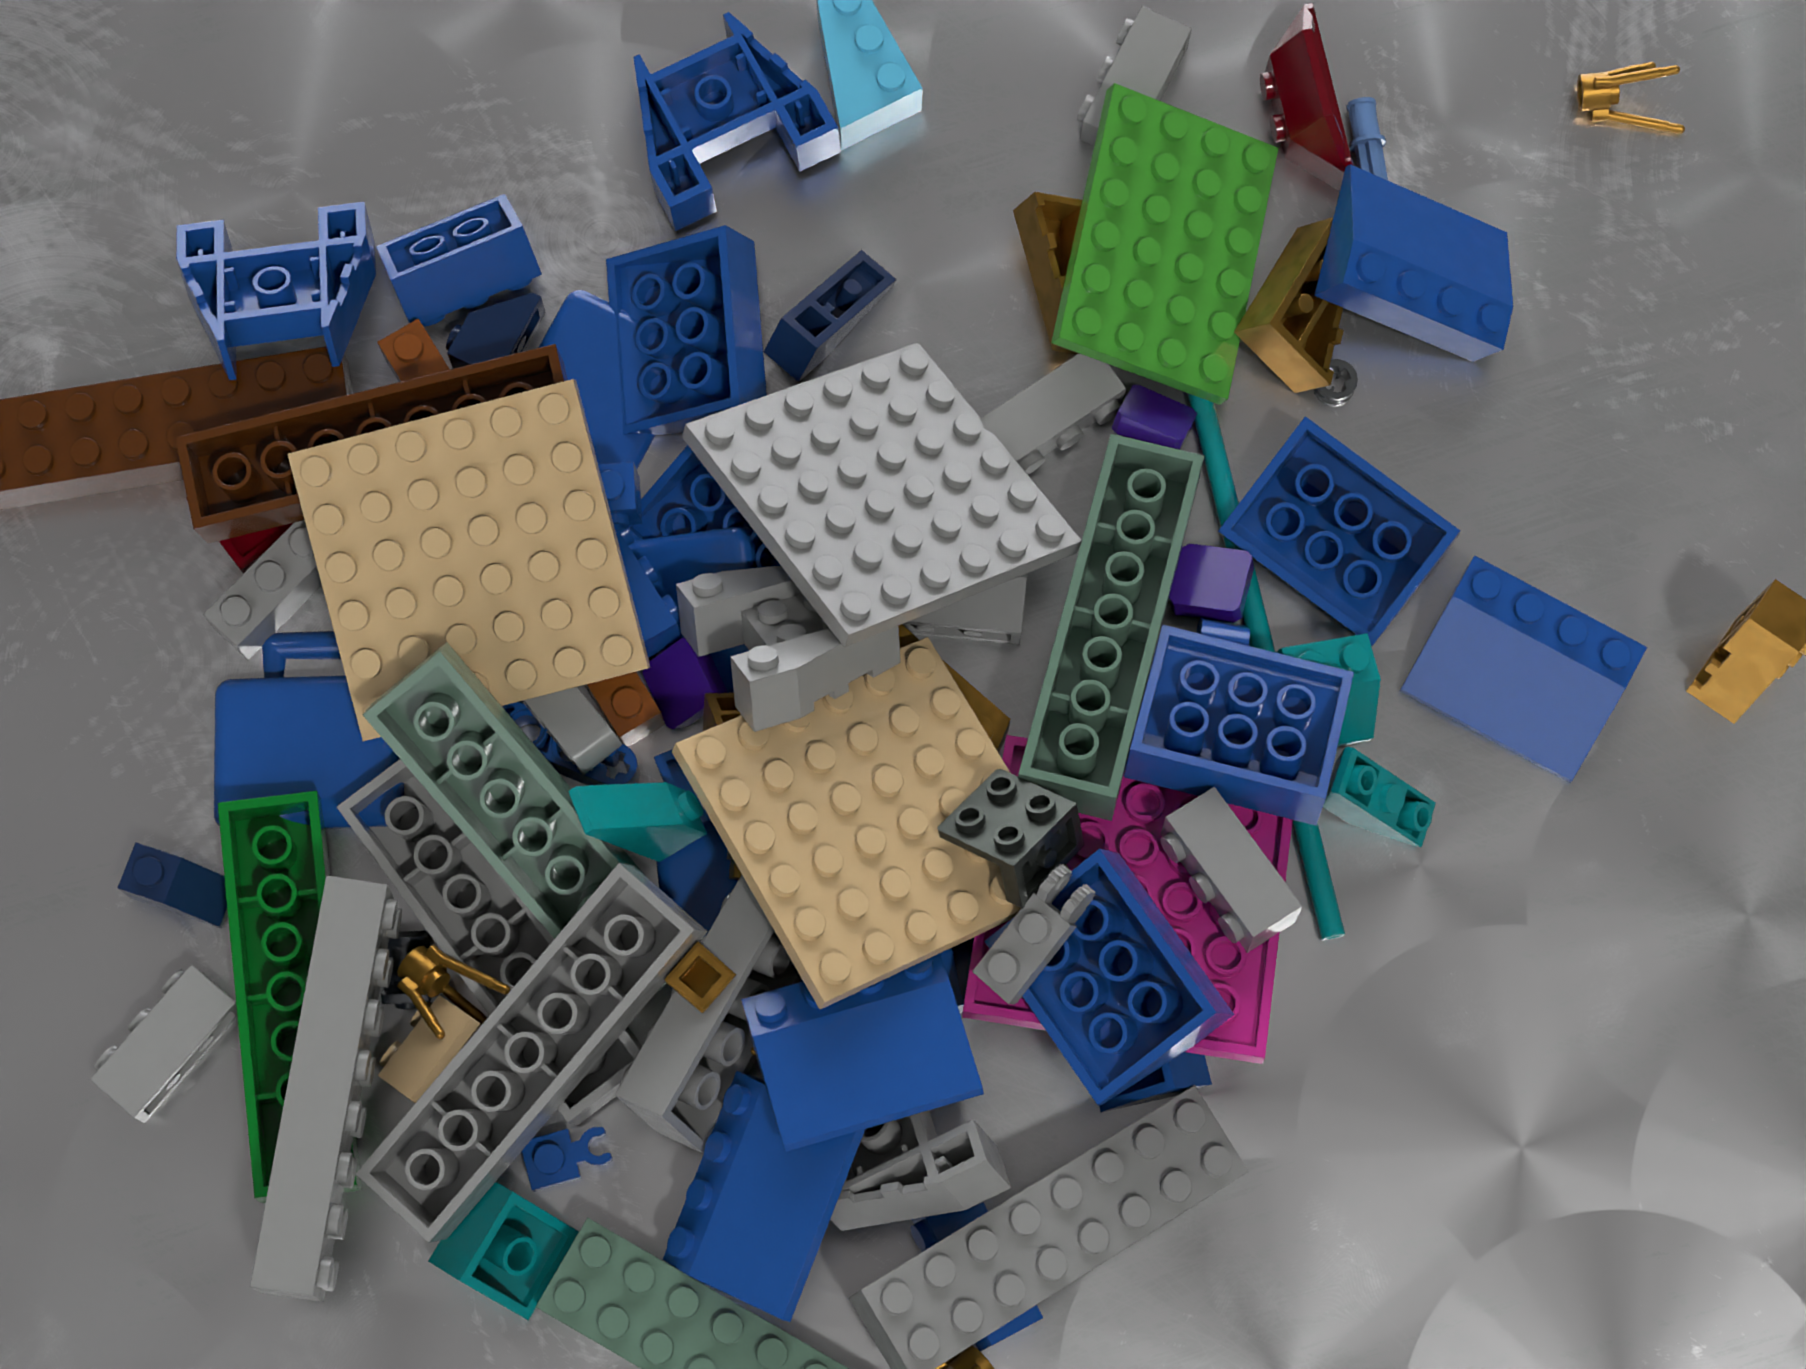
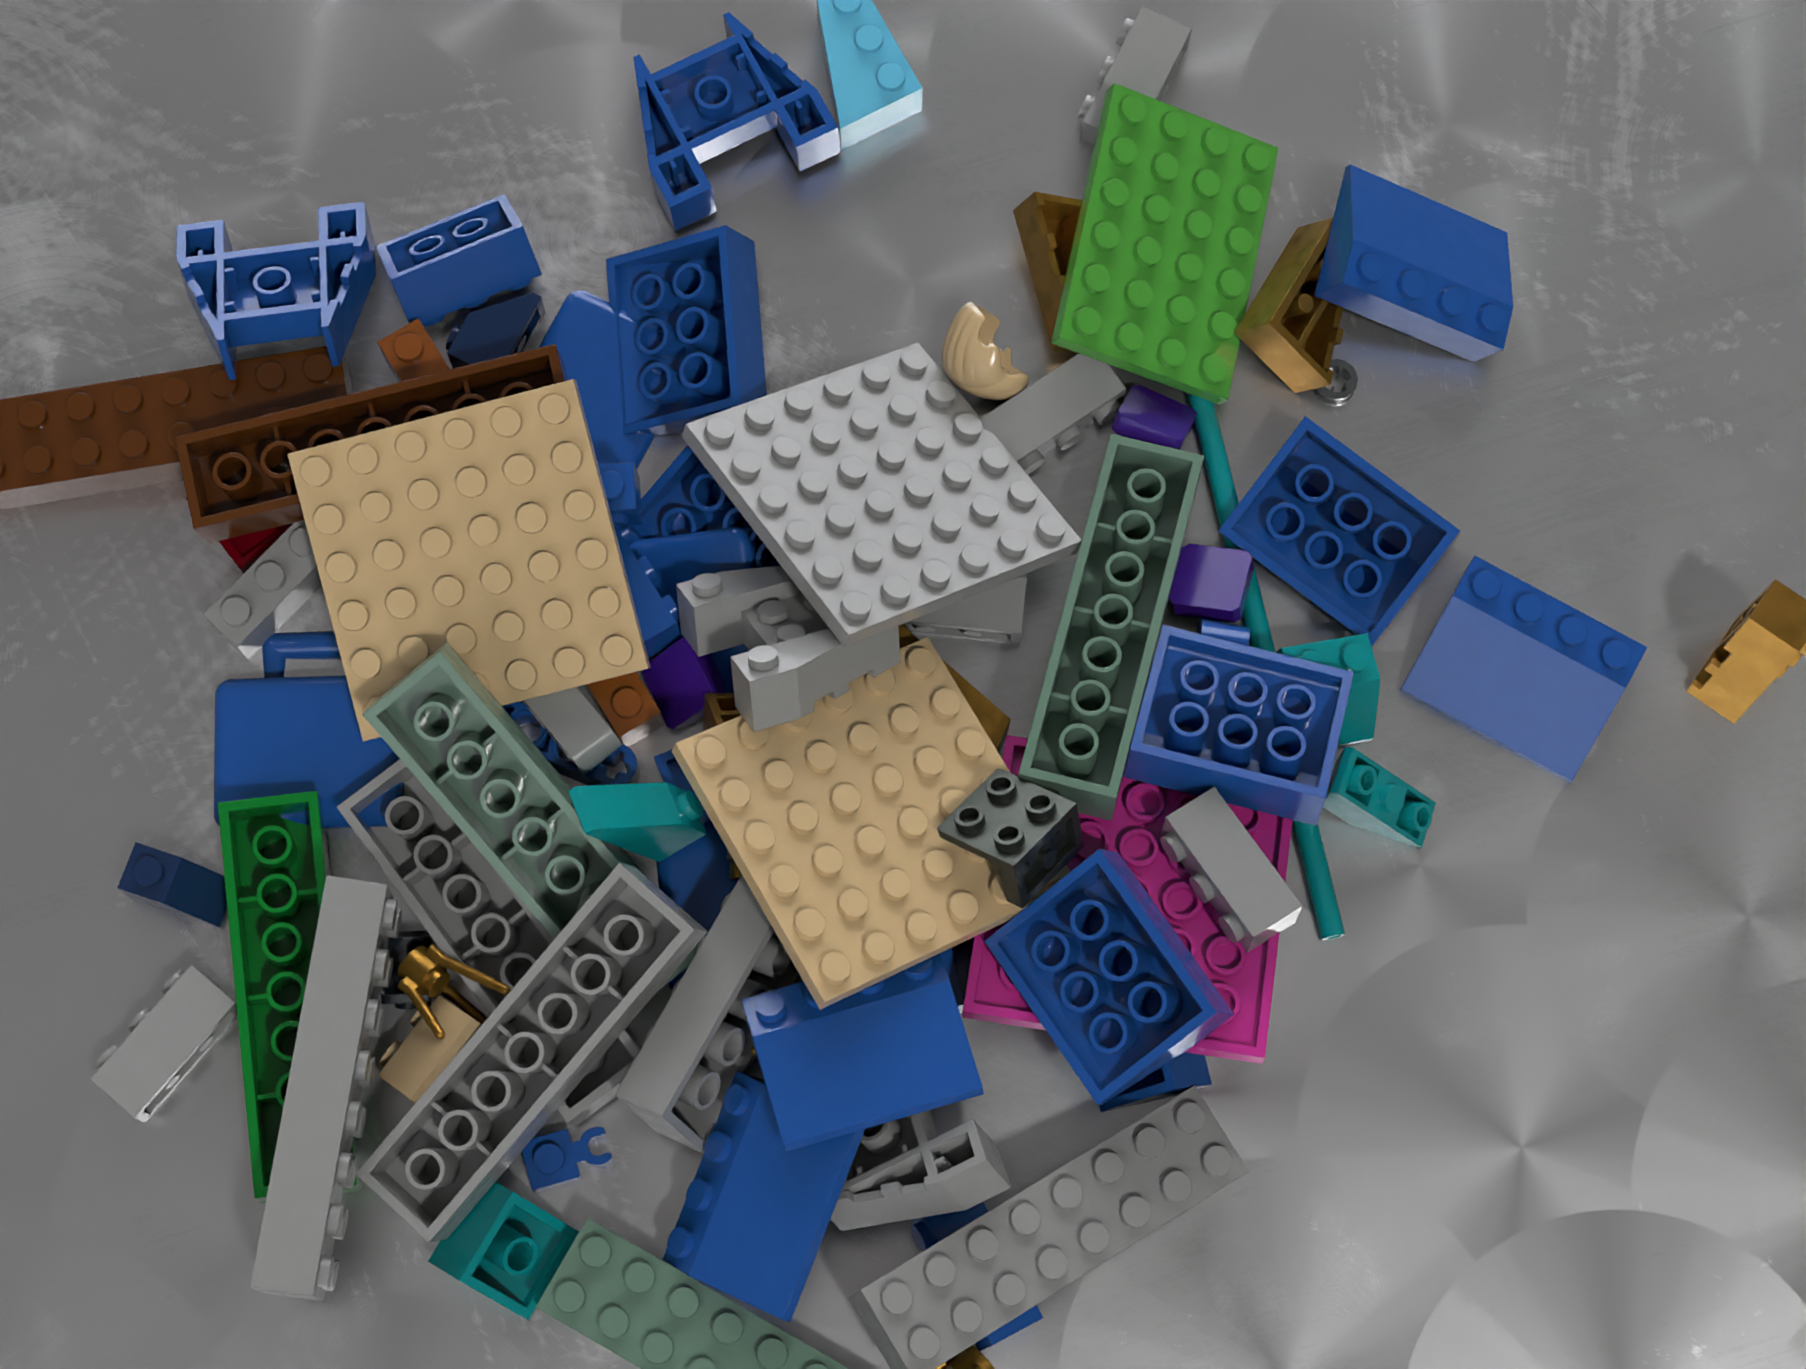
(700, 977): pearl gold slope -> none
(827, 315): dark blue slope -> none
(976, 361): none -> tan piece
(1033, 937): light grey hinge -> none
(1305, 101): dark red wedge -> none
(1366, 136): medium blue axle -> none
(1602, 89): pearl gold plant -> none

